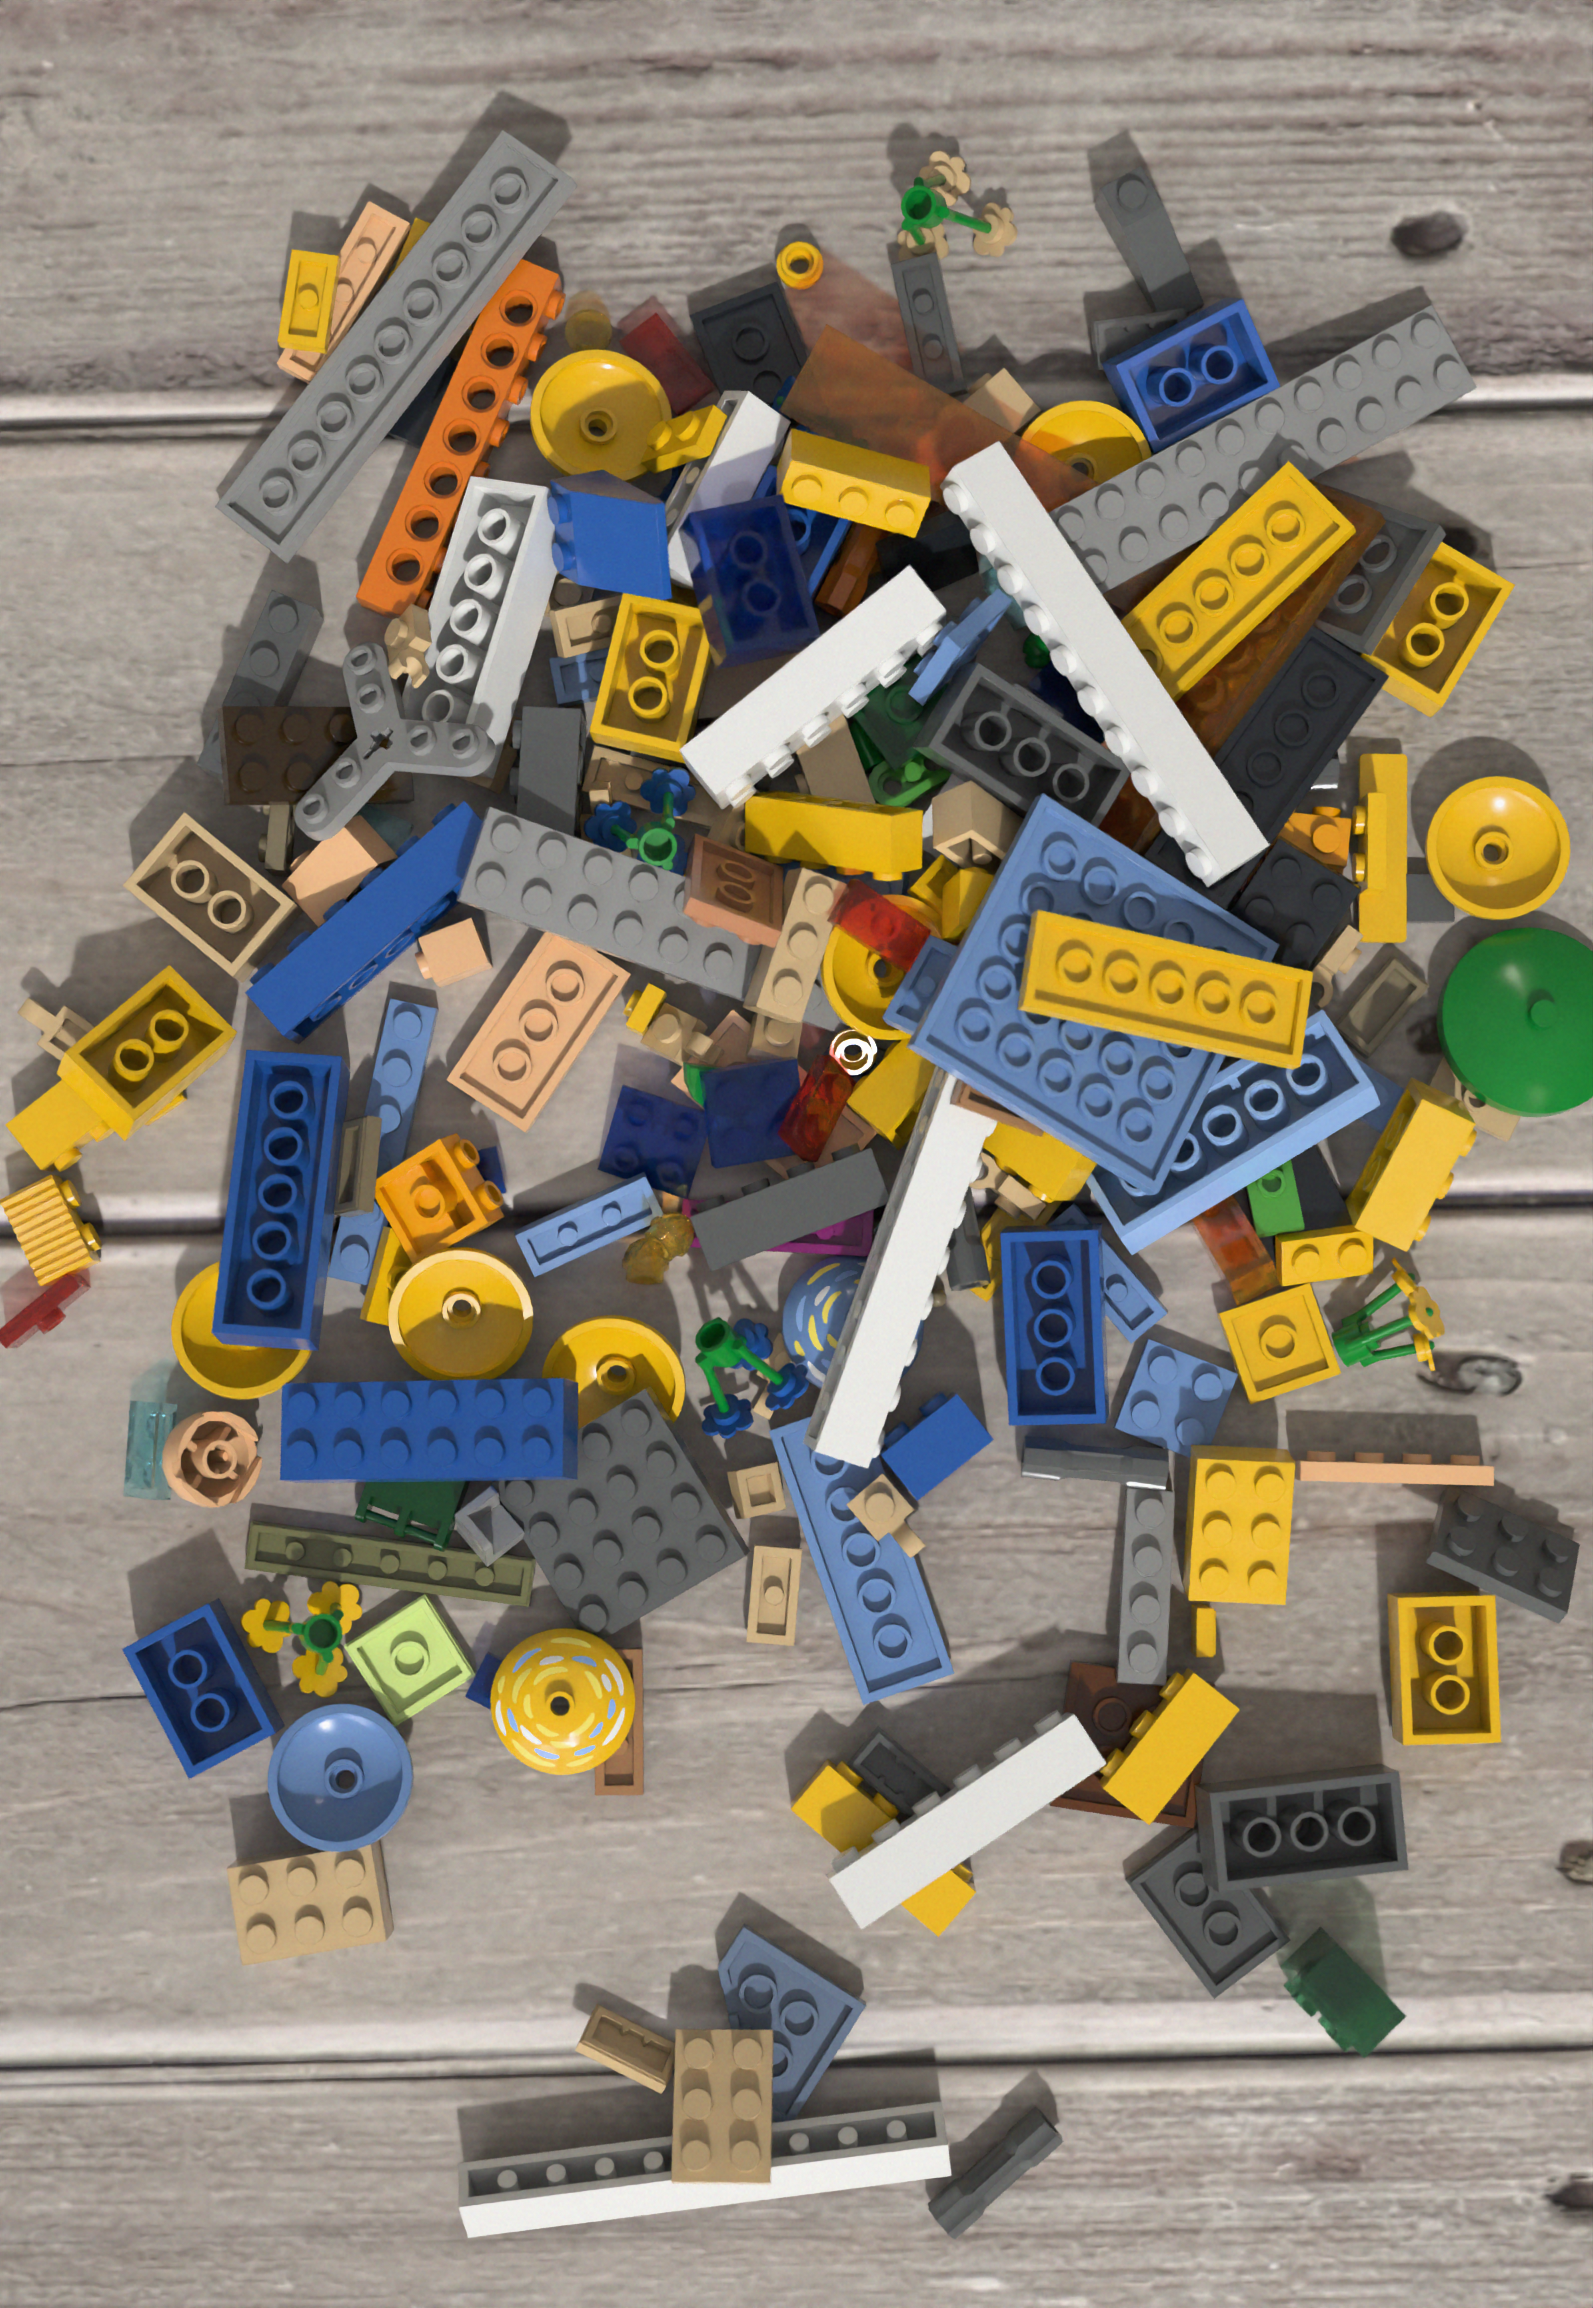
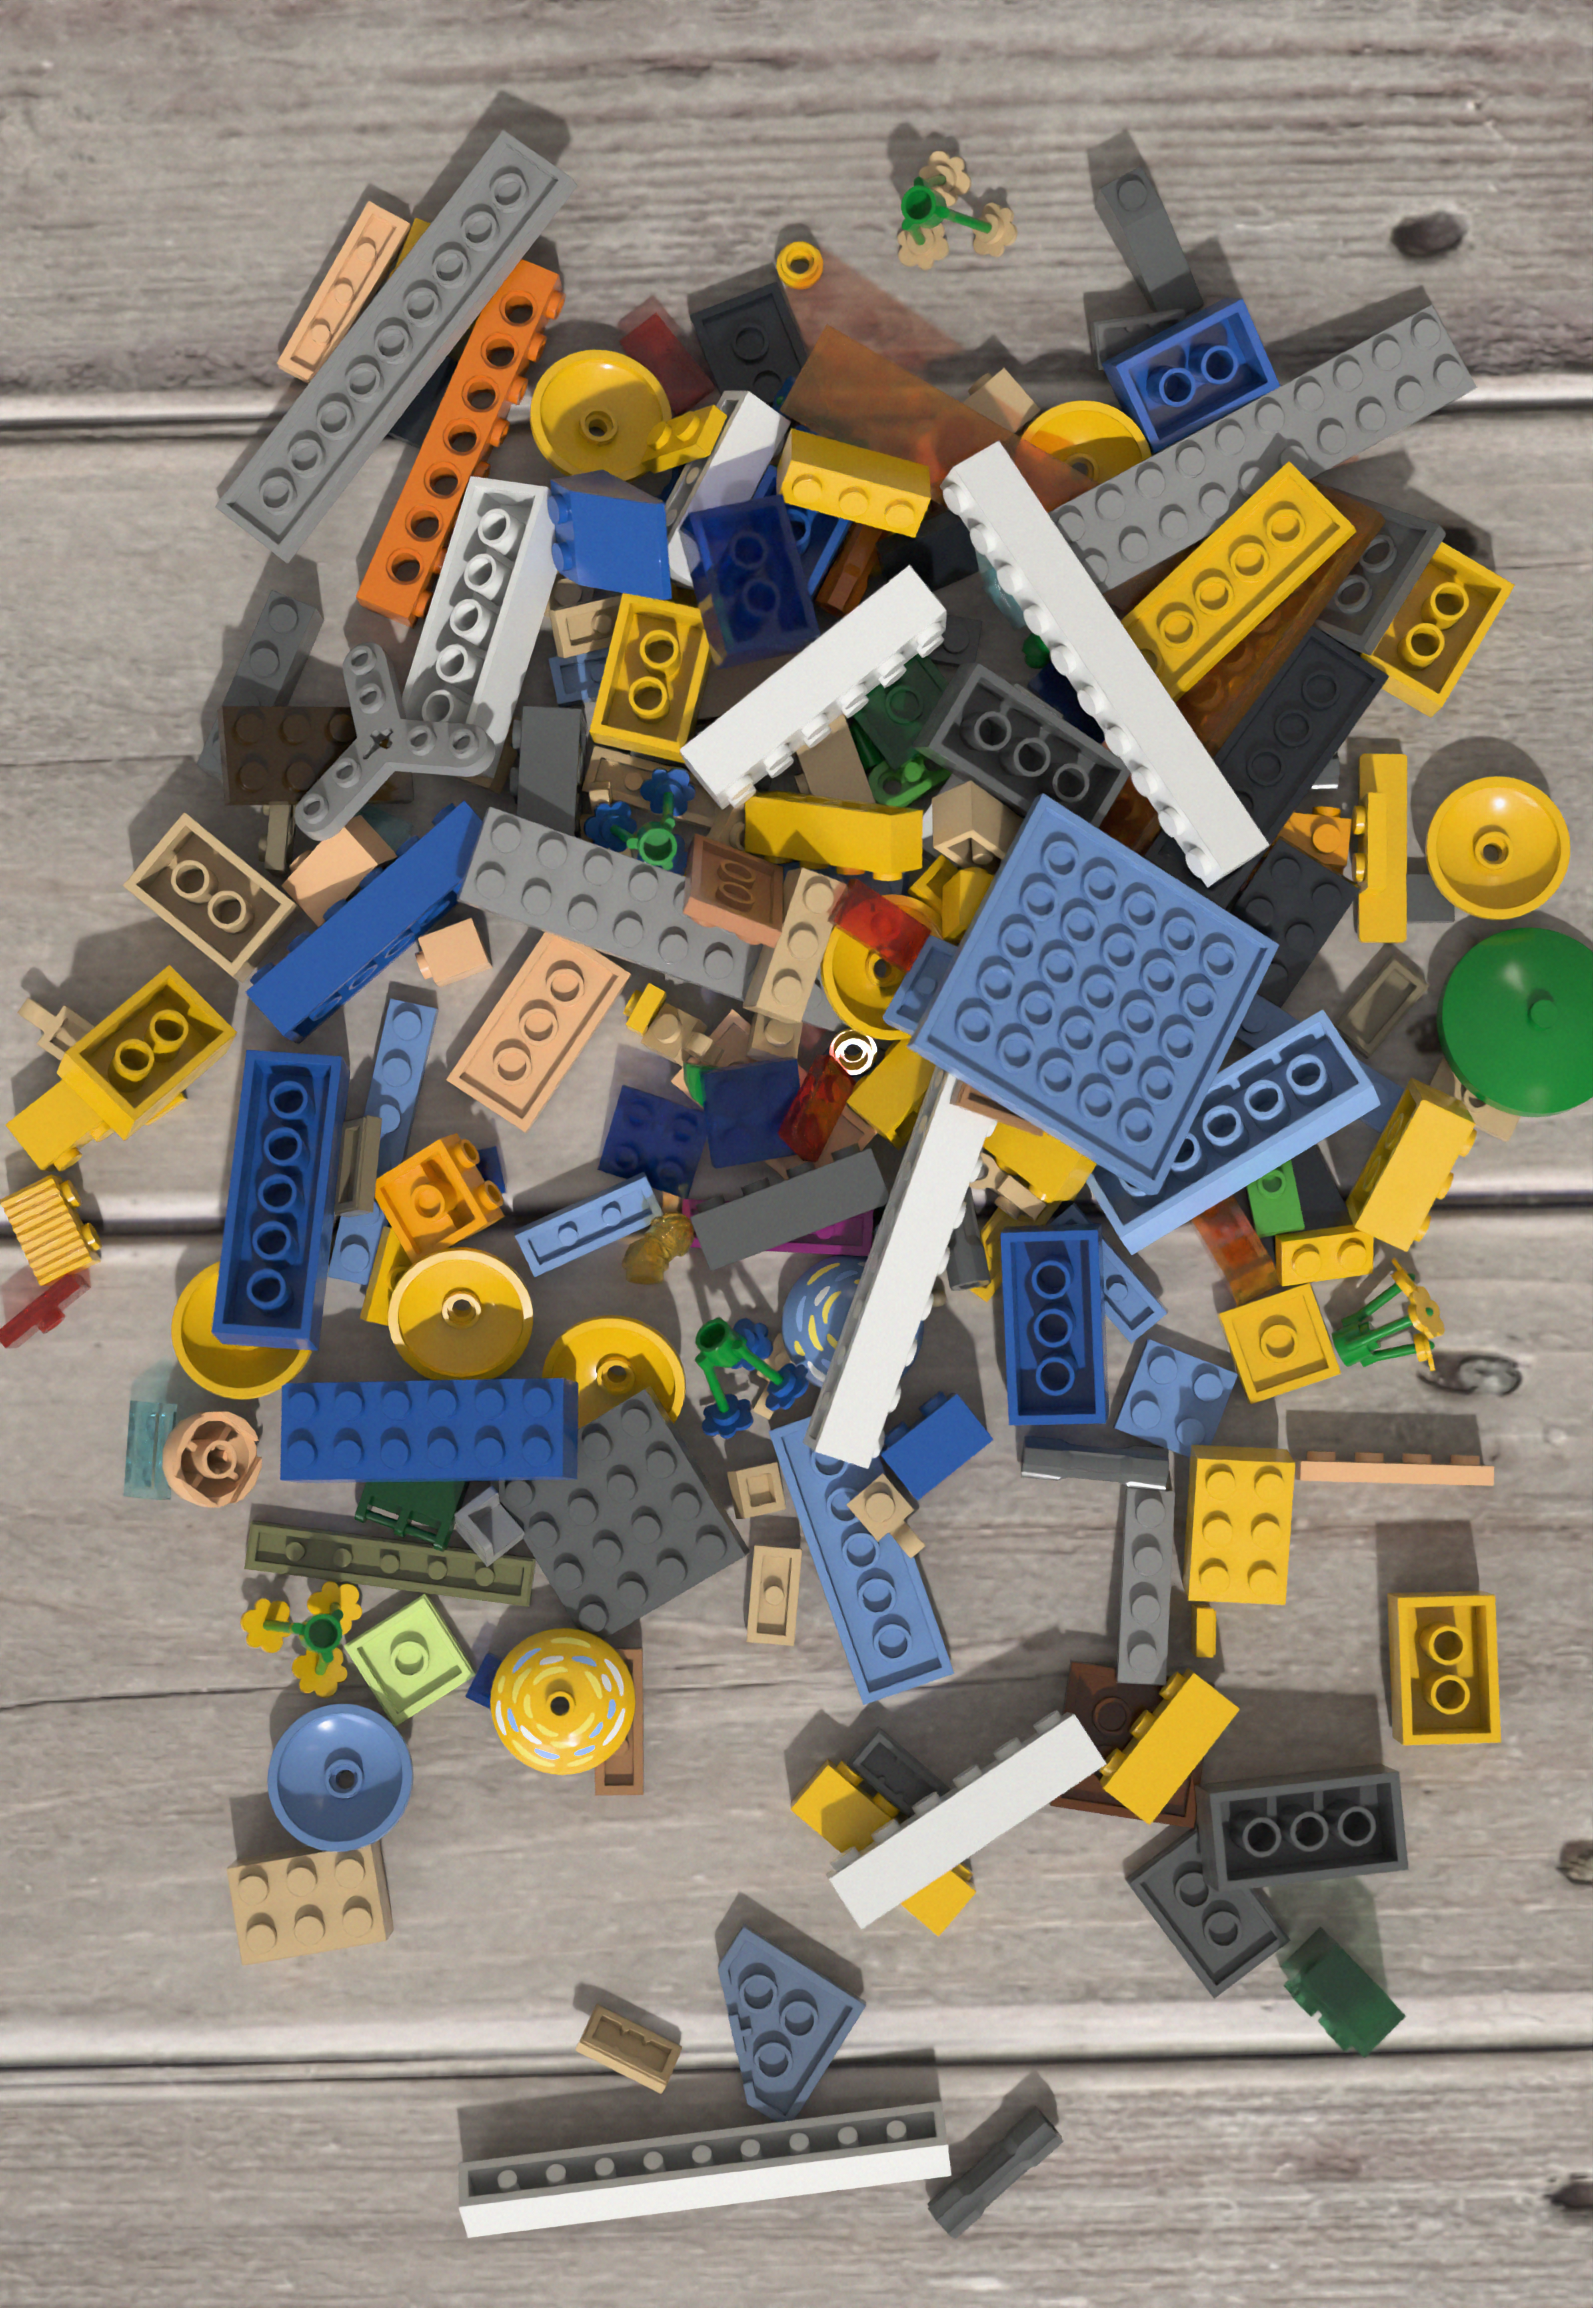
(203, 1688): blue brick -> none
(309, 301): yellow plate -> none
(406, 642): tan plate -> none
(588, 331): clear yellow plate -> none
(723, 2107): tan plate -> none
(929, 323): dark grey plate -> none
(958, 644): medium blue plate -> none
(1165, 990): yellow plate -> none
(1338, 956): tan plate -> none
(1503, 1553): dark grey plate -> none

